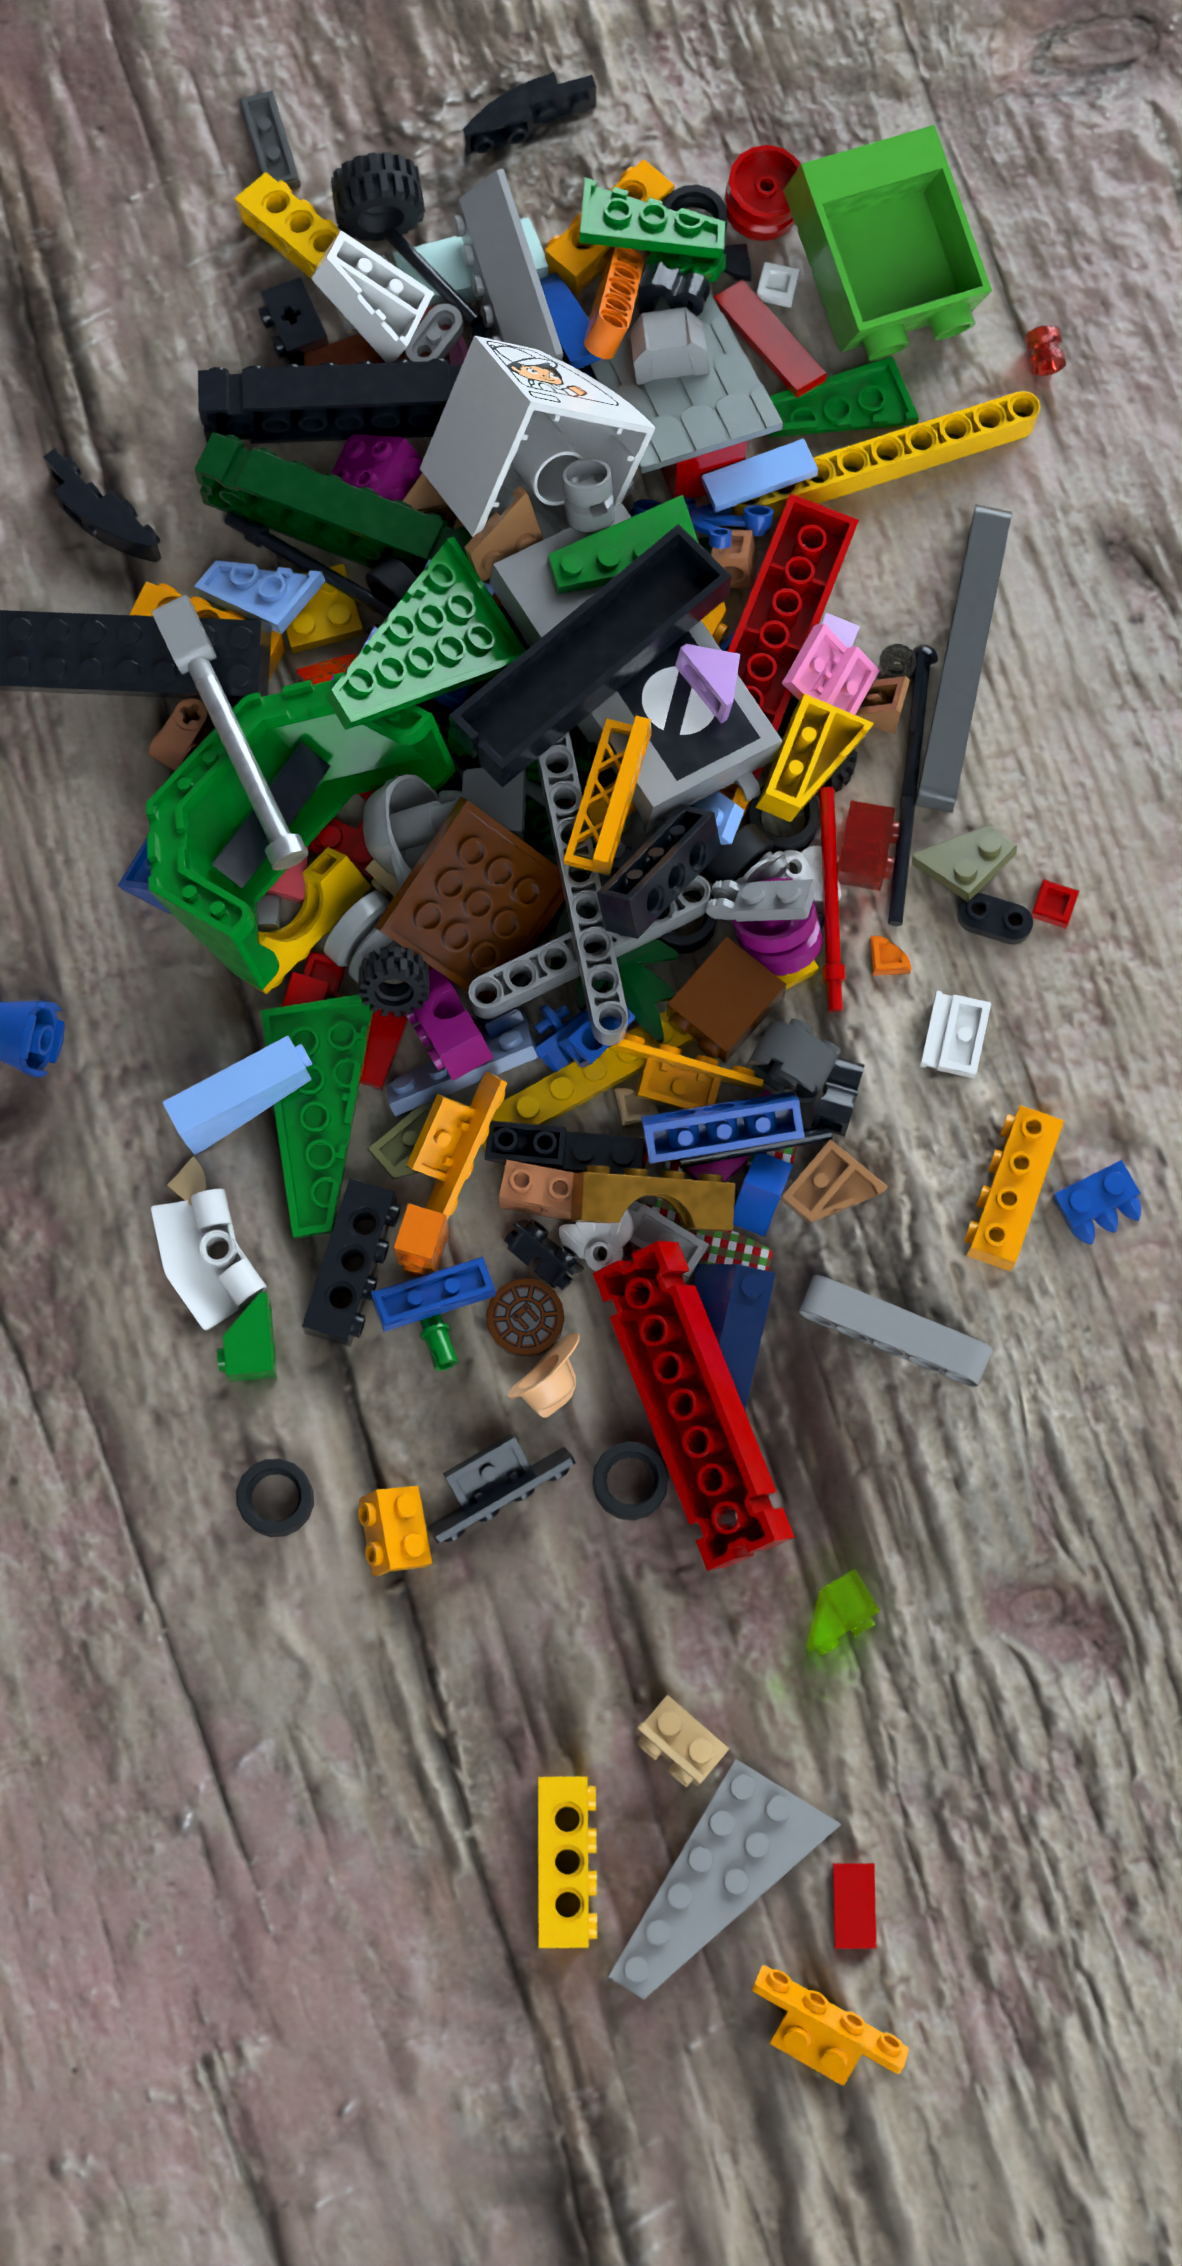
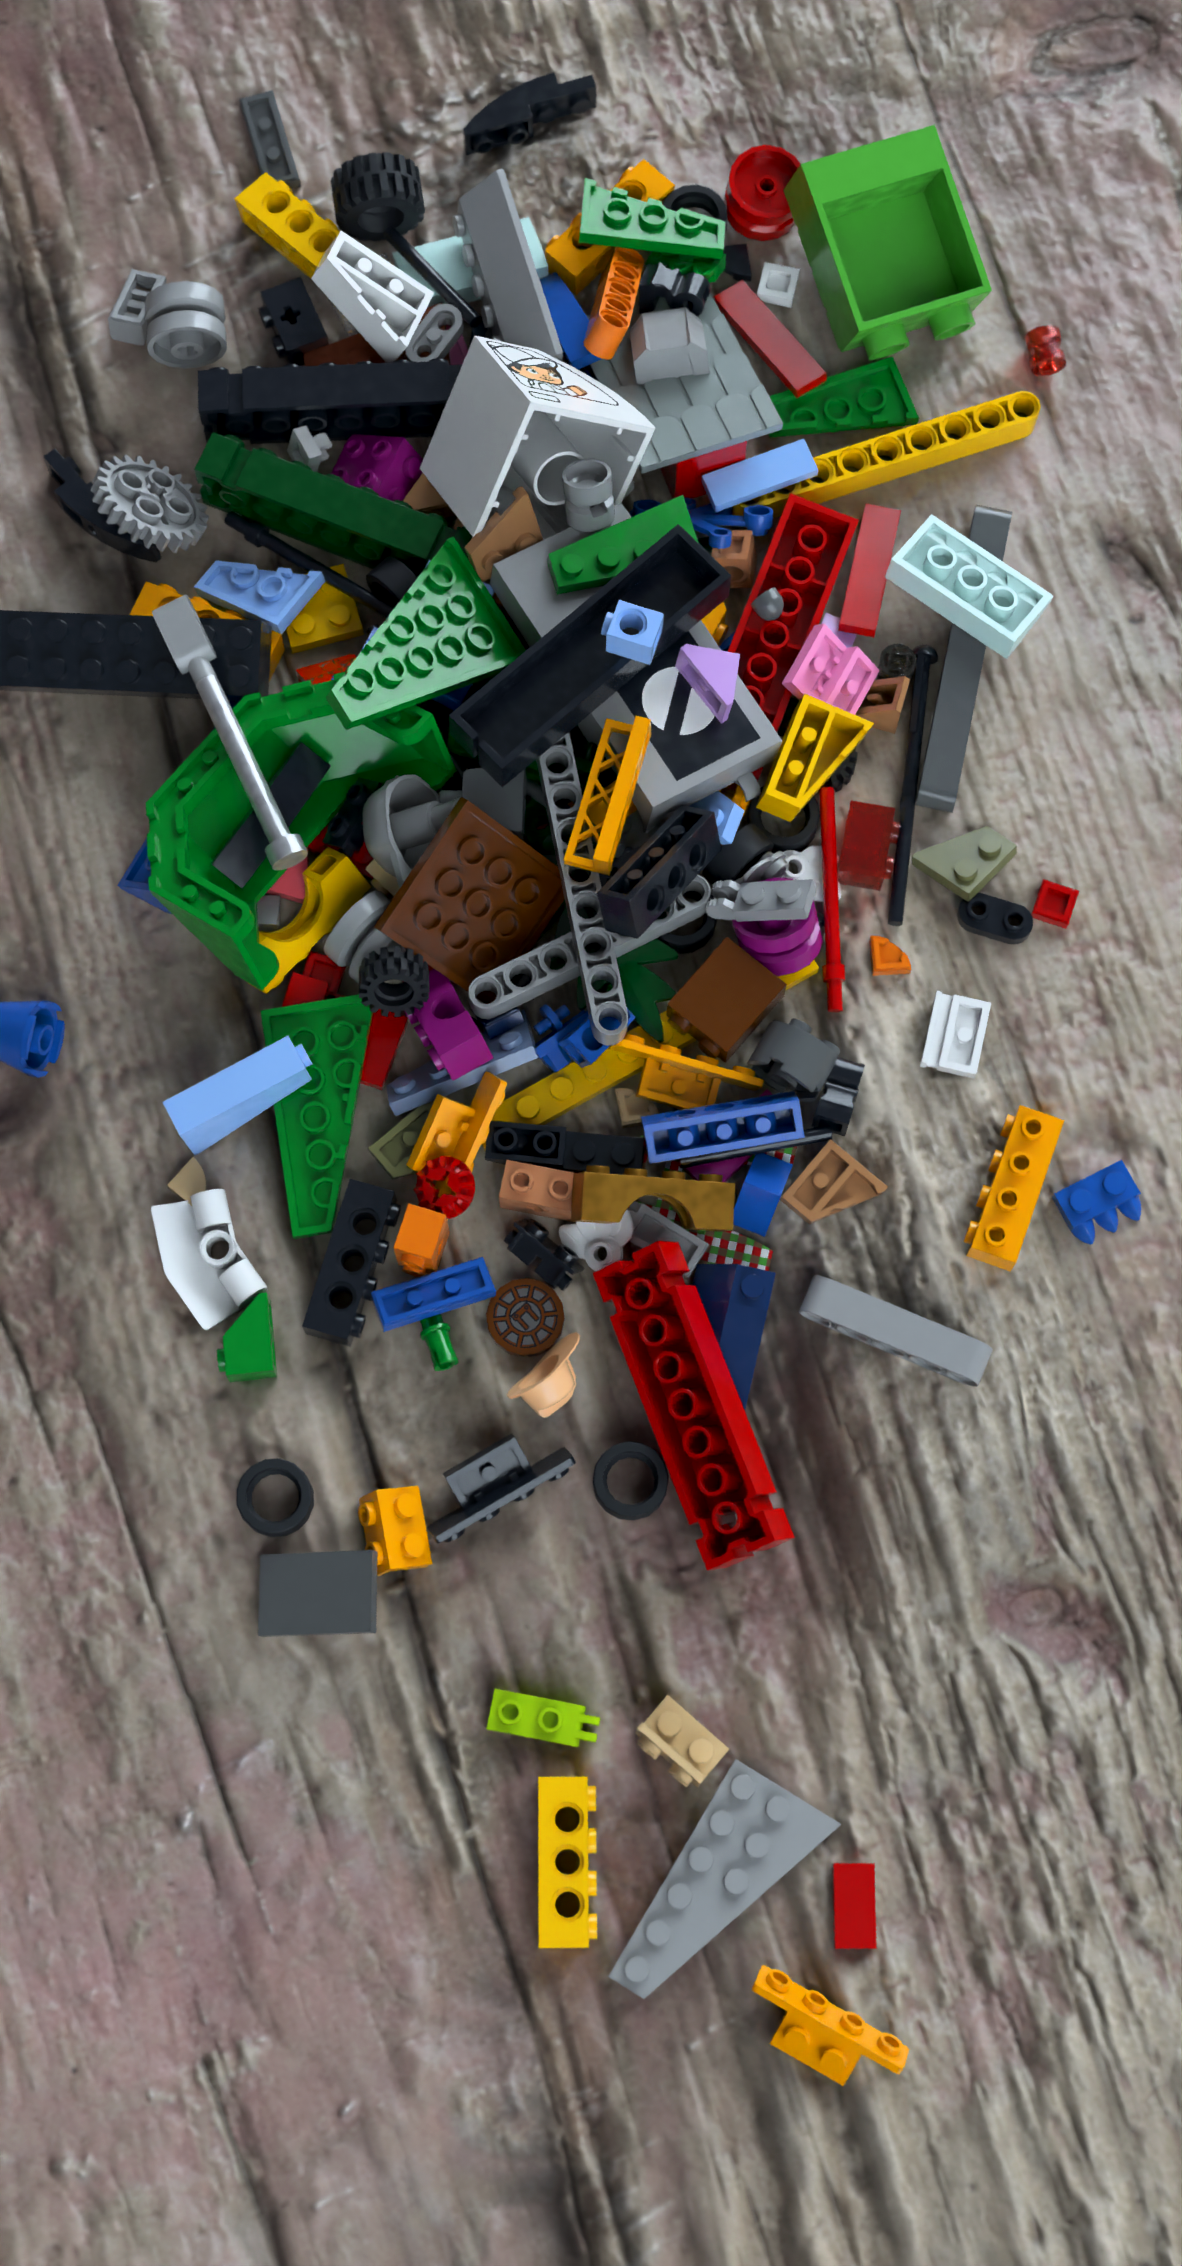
(128, 326): none -> light grey slope
(149, 503): none -> light grey gear
(177, 737): nougat piece -> none
(185, 324): none -> light grey wheel
(307, 448): none -> white tile
(317, 1593): none -> dark grey tile
(346, 828): none -> black hinge
(459, 1179): none -> red gear
(540, 1718): none -> lime hinge
(635, 647): none -> light blue brick
(768, 604): none -> dark grey hinge
(838, 1609): clear neon green slope -> none
(868, 570): none -> tile
(968, 586): none -> light aqua slope

